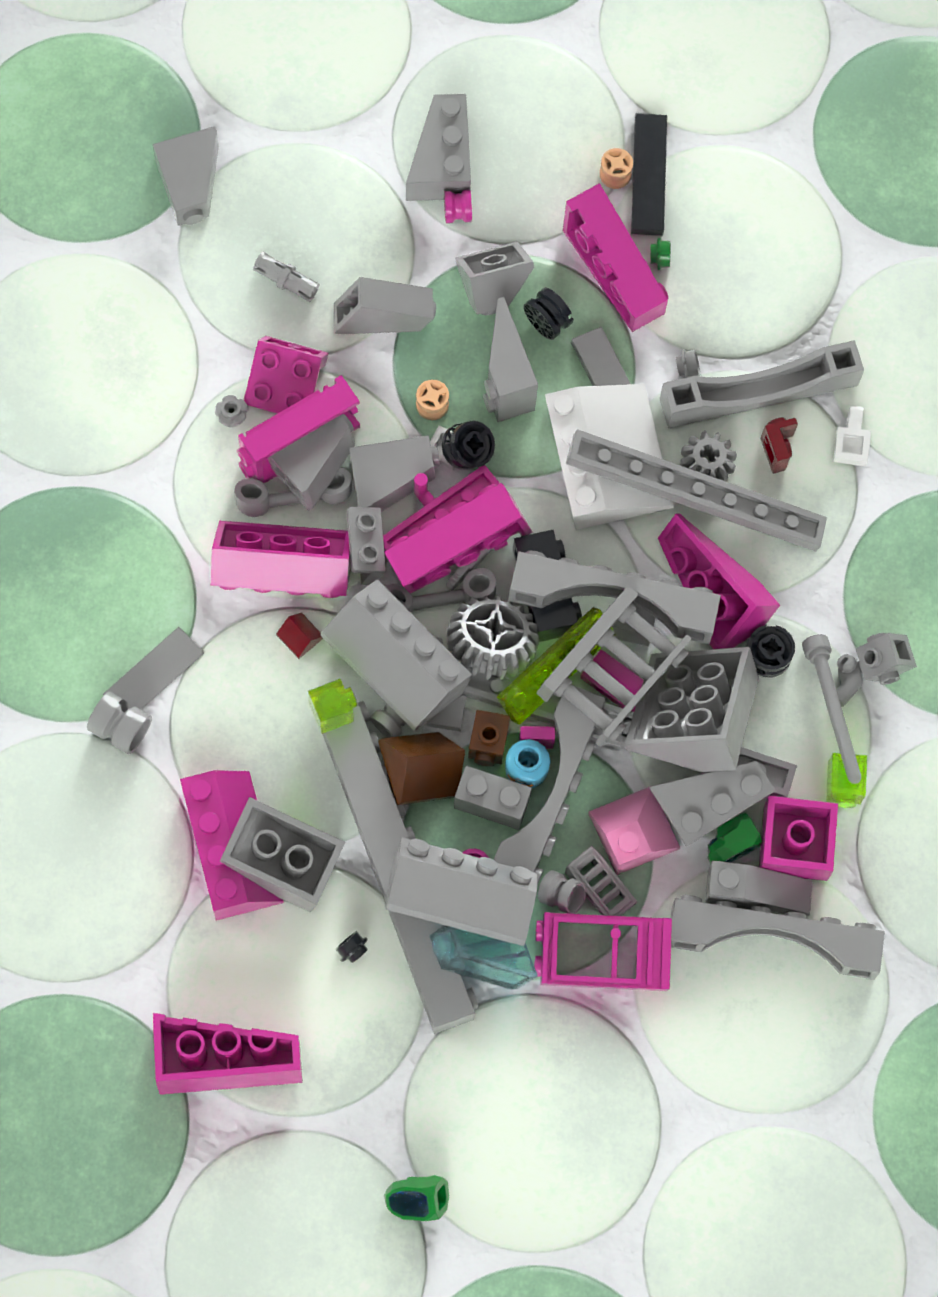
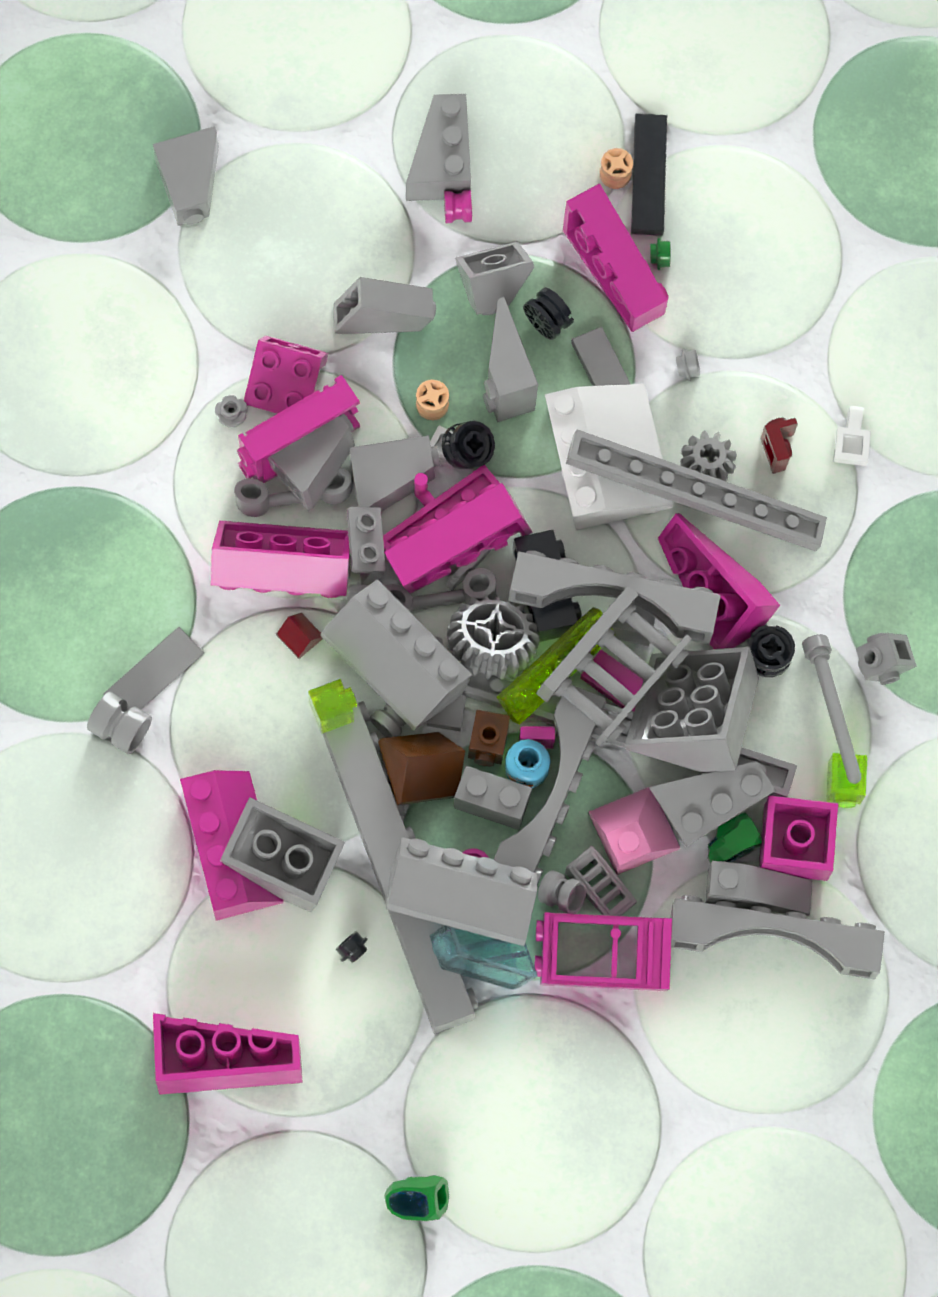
(286, 276): light grey pin -> none
(712, 397): light grey arch -> none
(850, 678): light grey arm -> none

